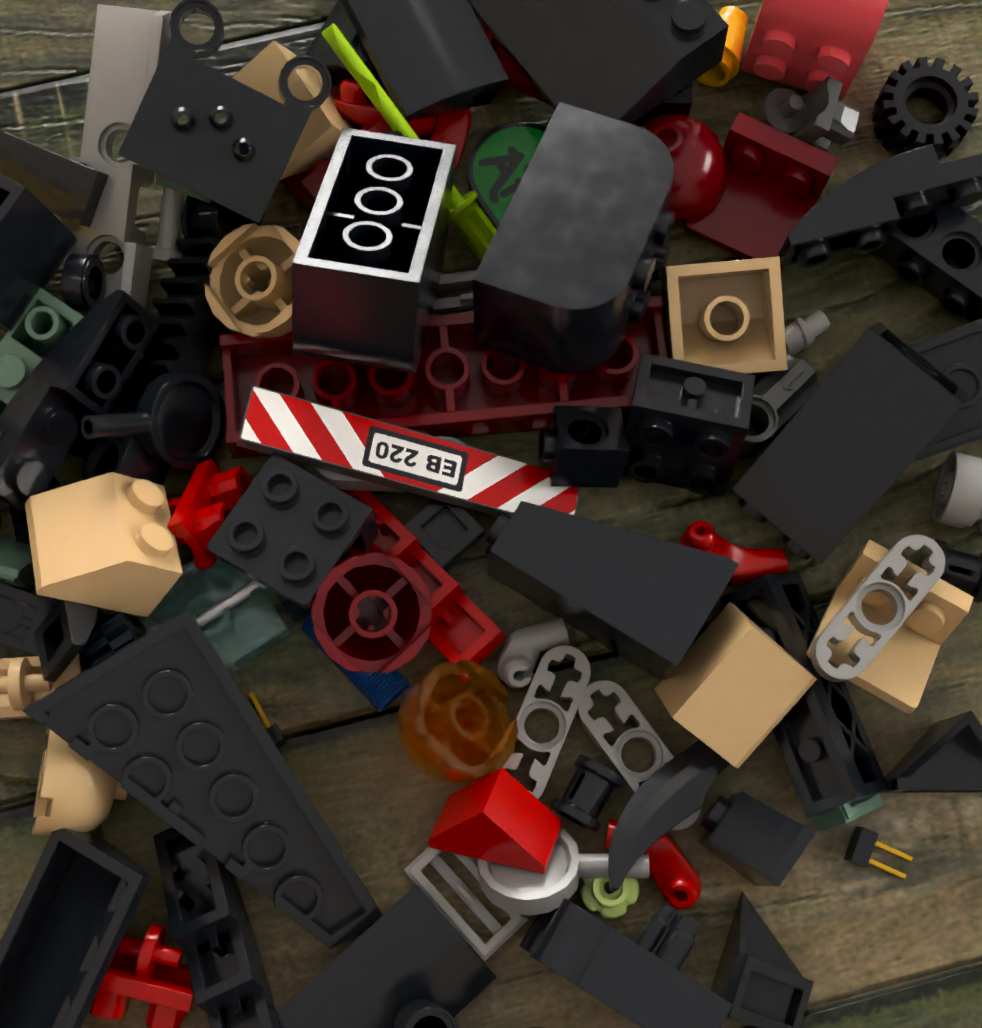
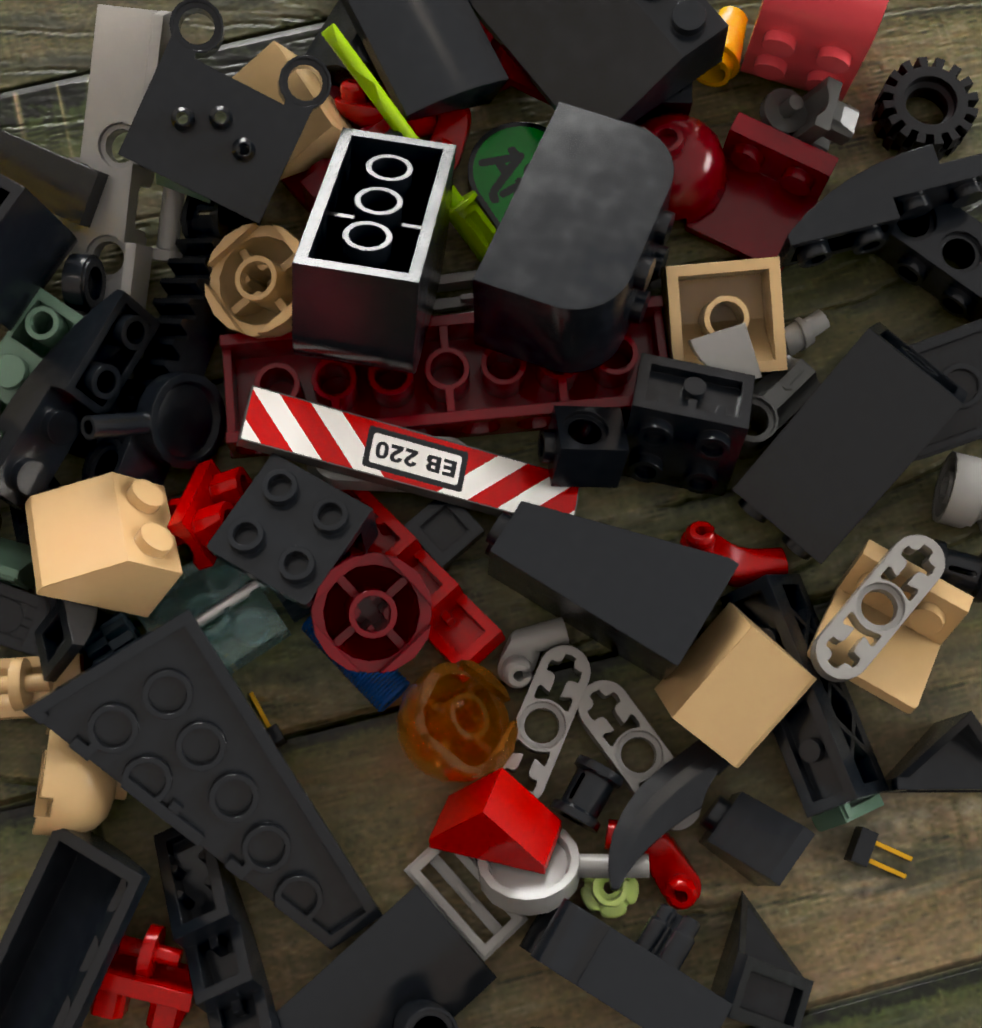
(727, 350): none -> light grey tile

